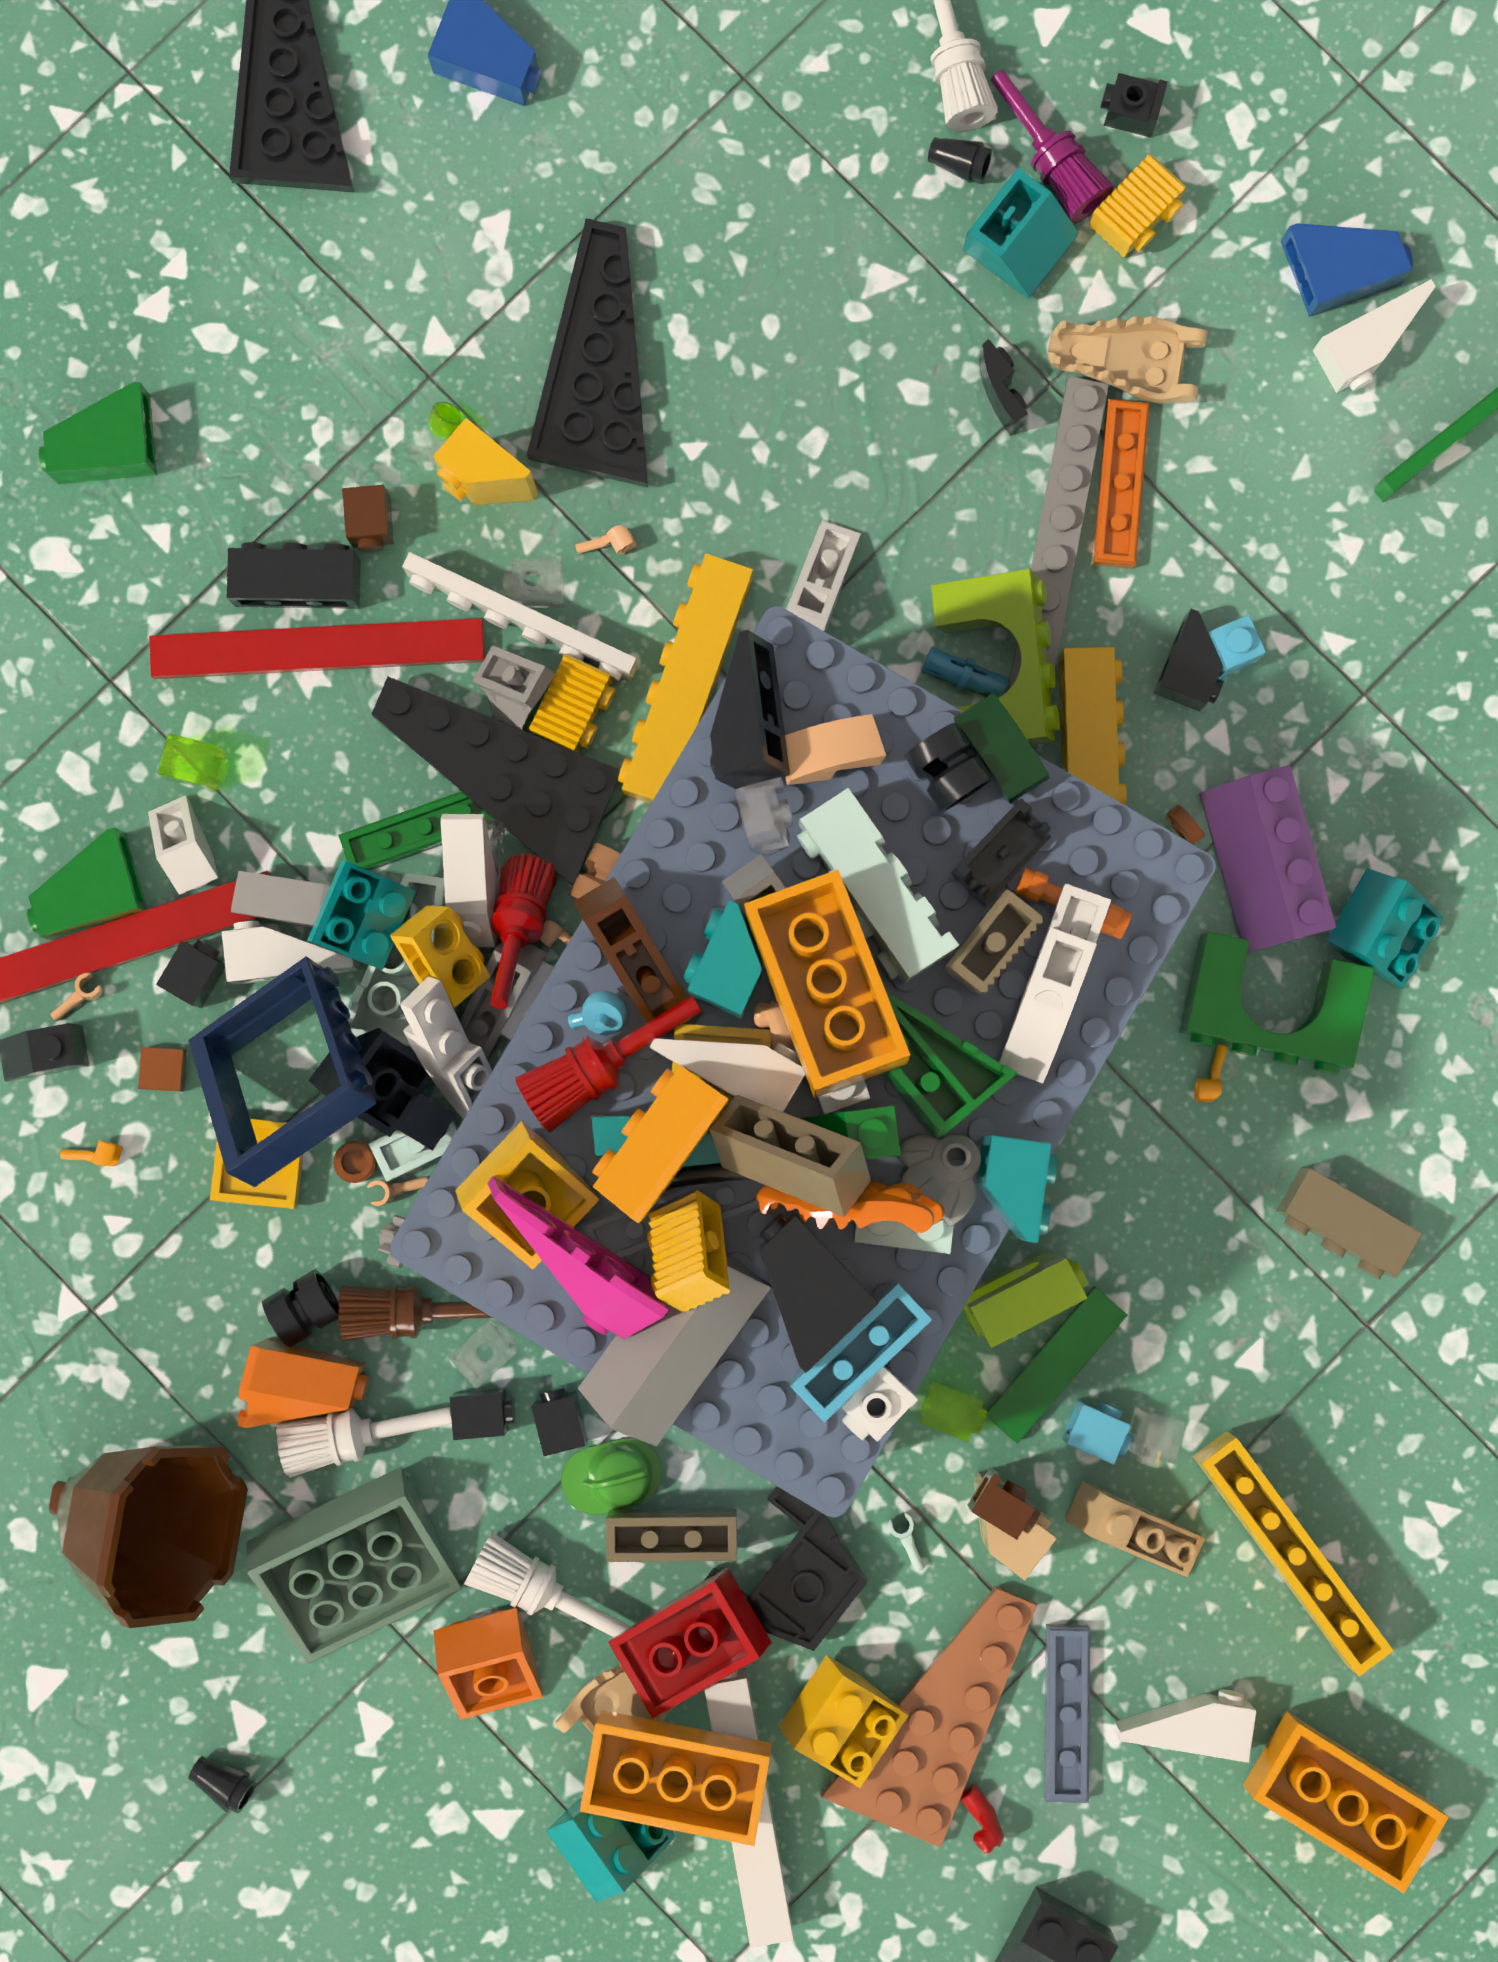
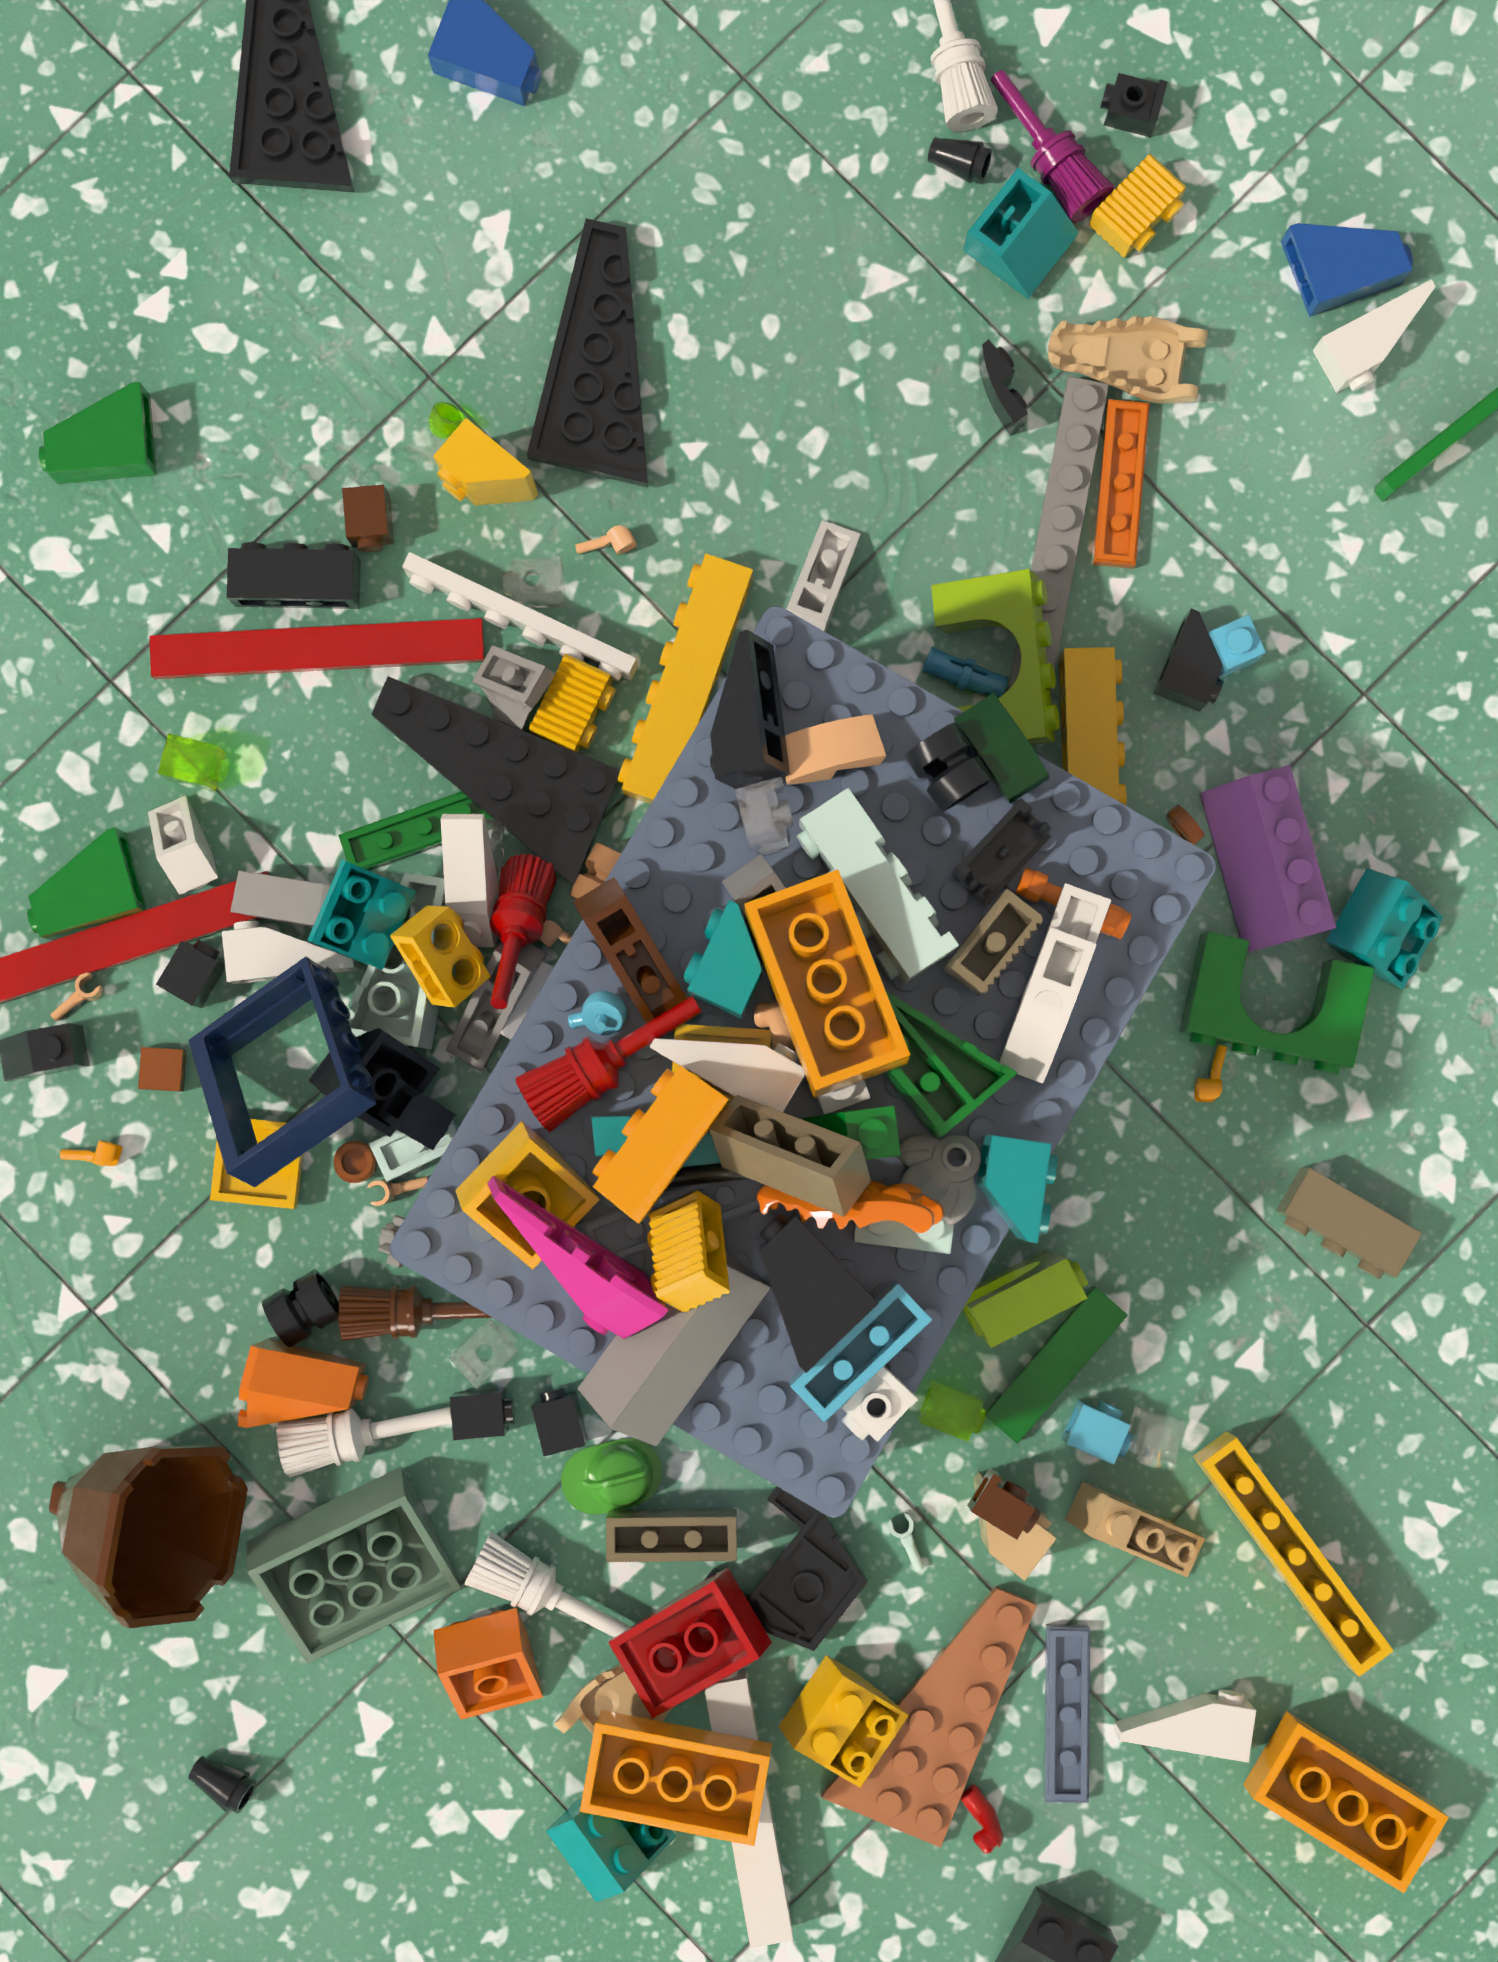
(442, 1046): white slope -> none

